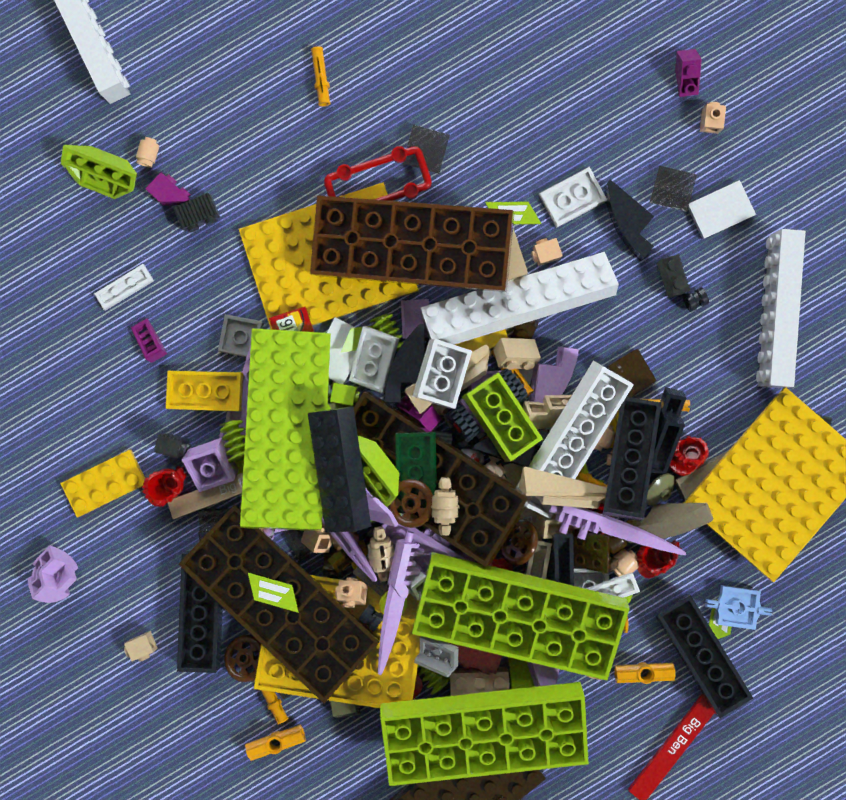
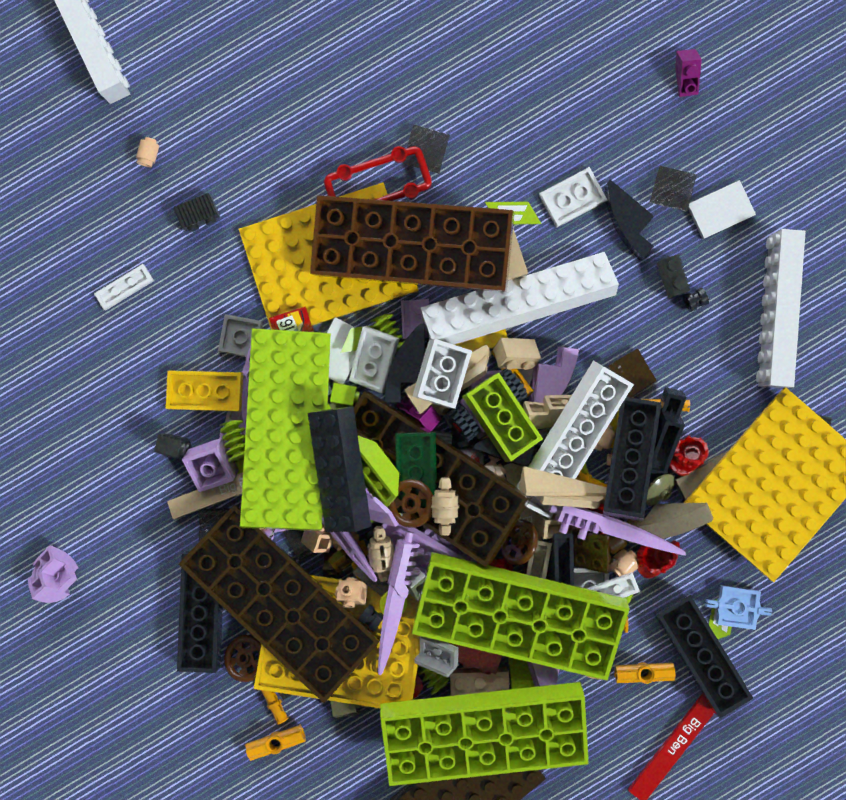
(99, 170): lime wedge -> none
(103, 483): yellow plate -> none
(140, 647): tan brick -> none
(154, 351): magenta slope -> none
(164, 485): red hair -> none
(166, 191): magenta slope -> none
(273, 592): lime sticker -> none
(323, 96): light orange pin -> none
(525, 330): dark brown bracket -> none
(546, 251): light nougat brick -> none
(712, 118): light nougat brick -> none

